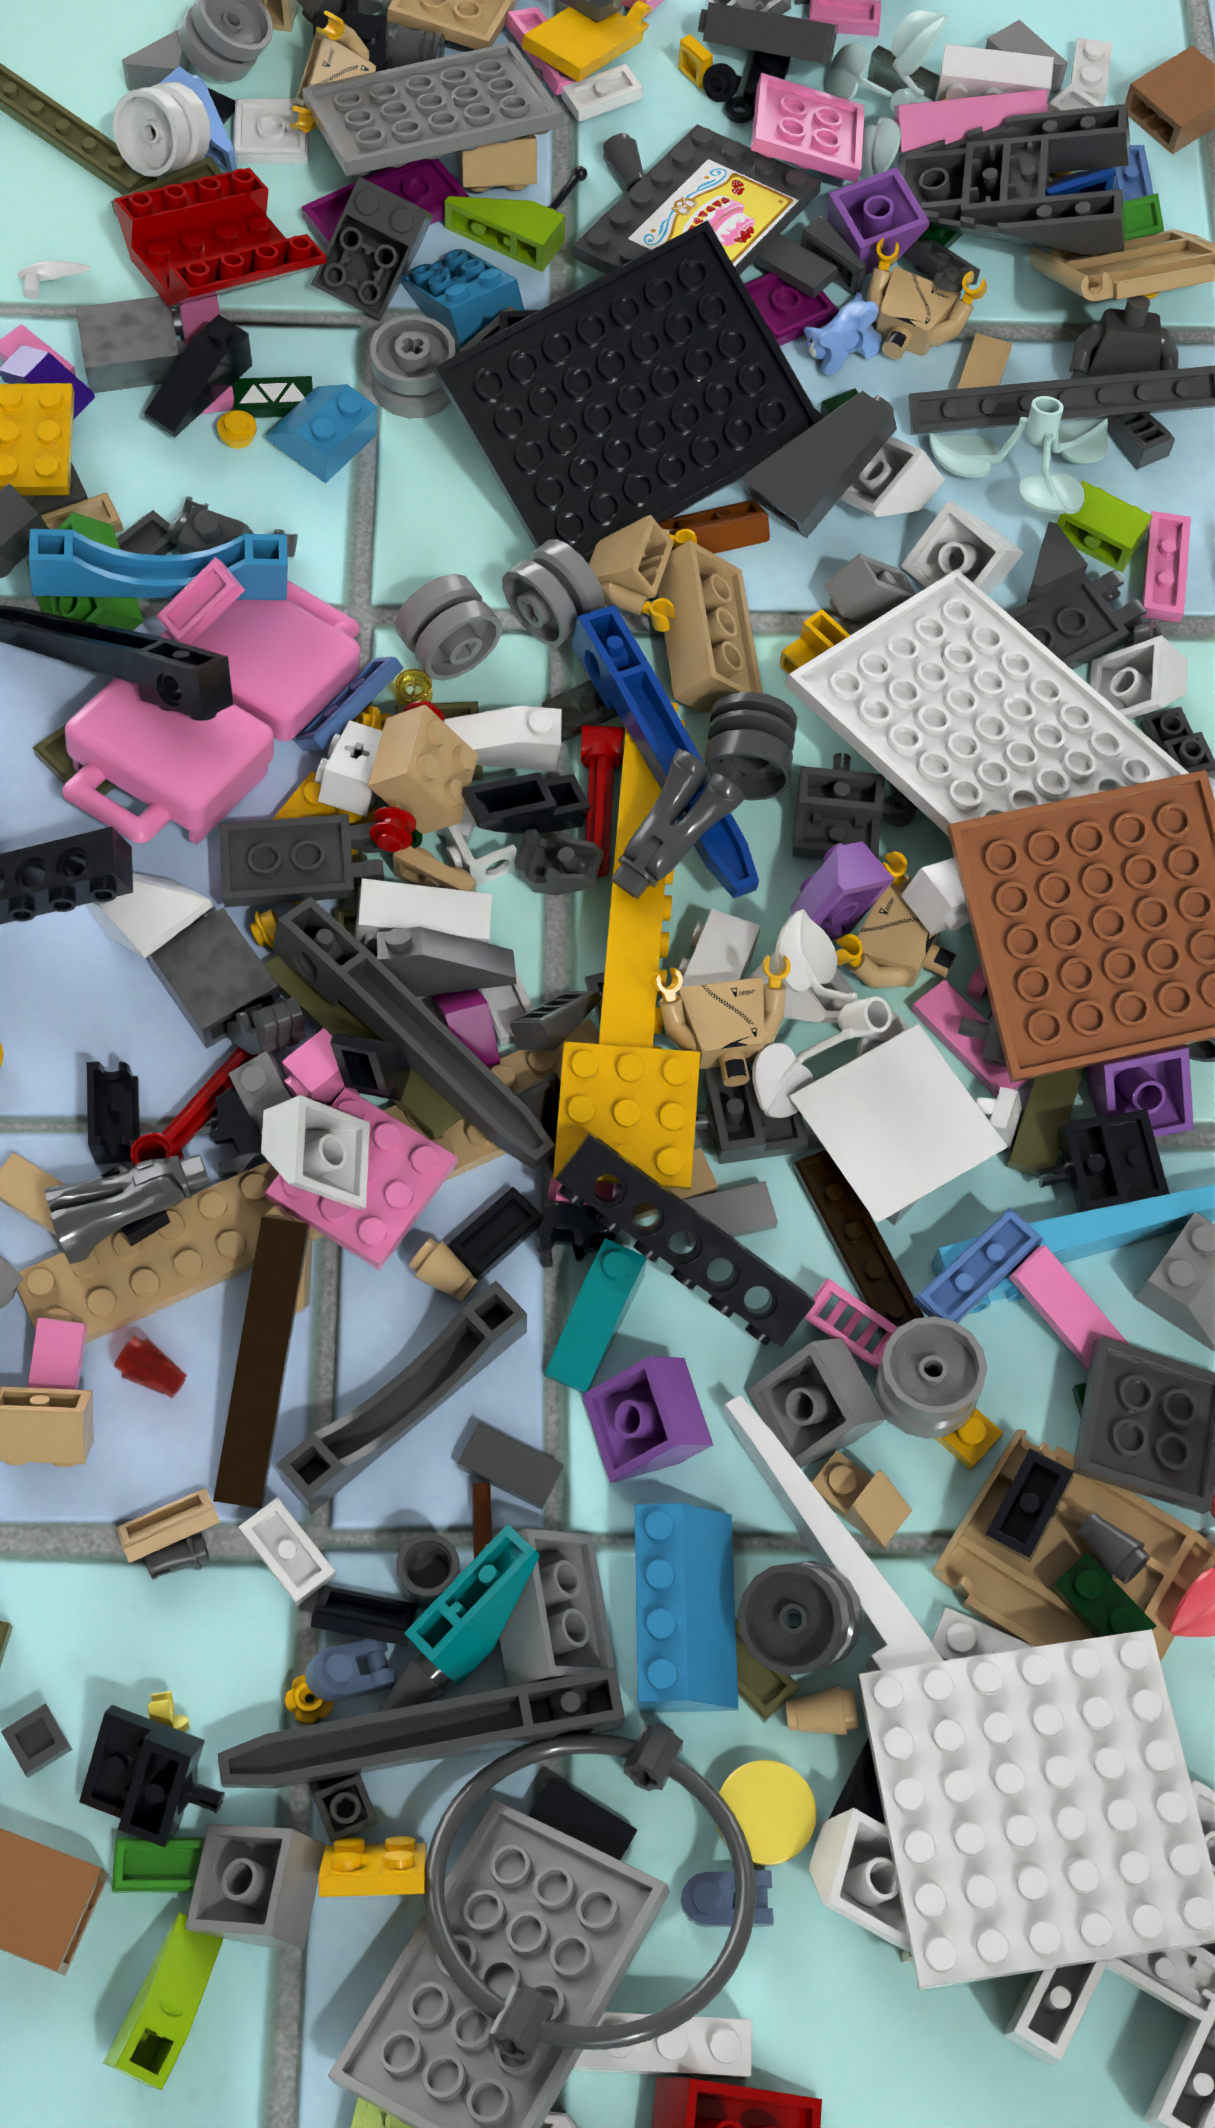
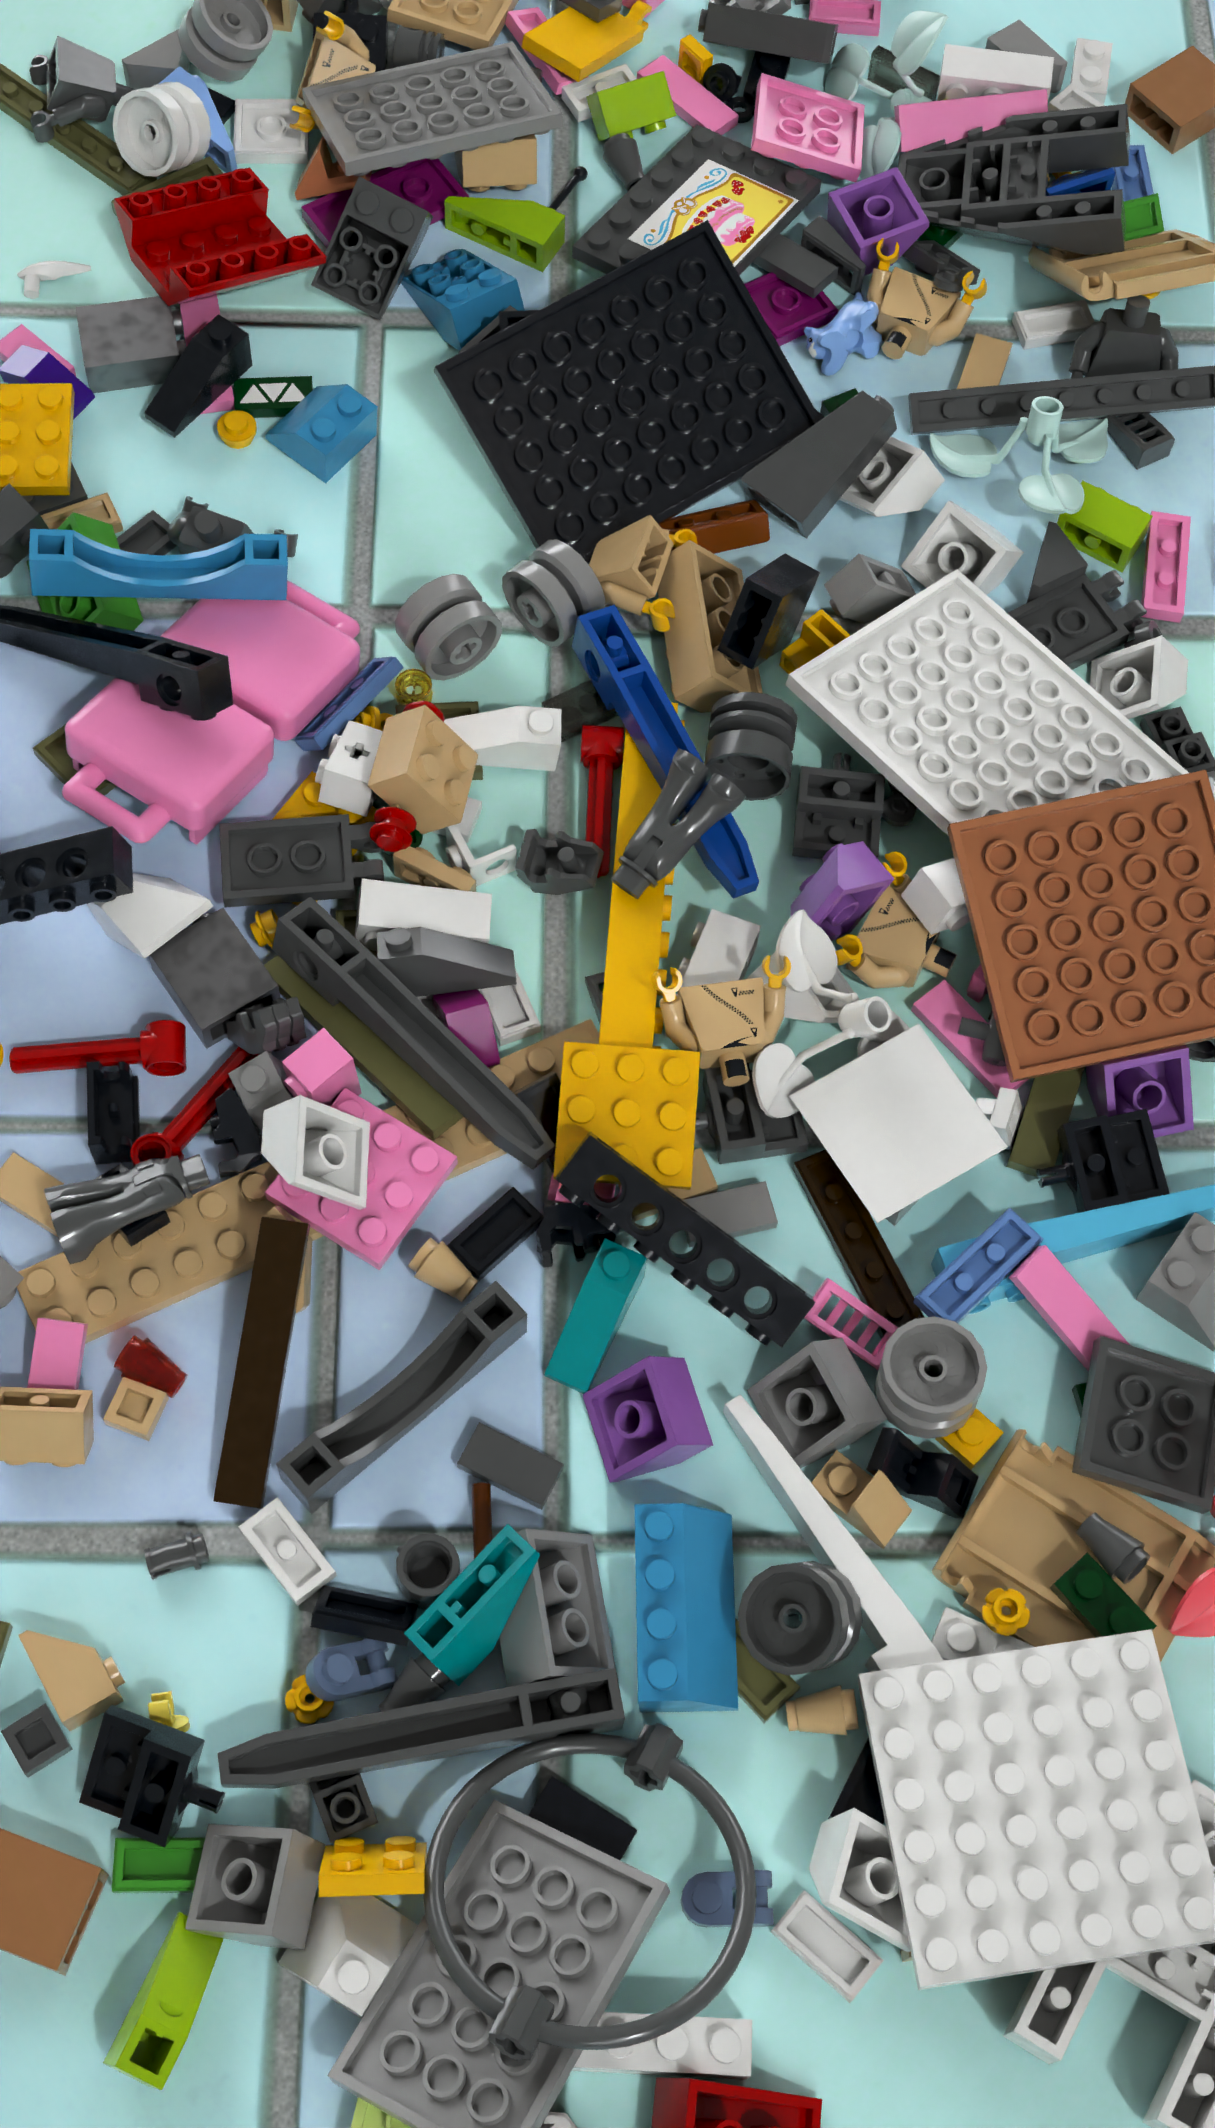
(73, 1677): none -> tan slope
(77, 87): none -> dark grey torso
(136, 1408): none -> tan plate
(158, 1049): none -> red axle
(167, 1525): tan tile -> none
(200, 602): bright pink tile -> none
(324, 176): none -> nougat slope
(350, 1949): none -> white slope
(371, 1065): black slope -> none
(404, 365): light grey wheel -> none
(528, 804): black slope -> none
(554, 1020): dark grey slope -> none
(632, 106): none -> lime brick
(691, 99): none -> bright pink tile
(768, 611): none -> black brick
(772, 1809): light yellow tile -> none
(827, 1946): none -> white tile
(923, 1476): none -> black slope
(996, 1620): none -> yellow plate
(1030, 1505): black brick -> none
(1052, 324): none -> white tile

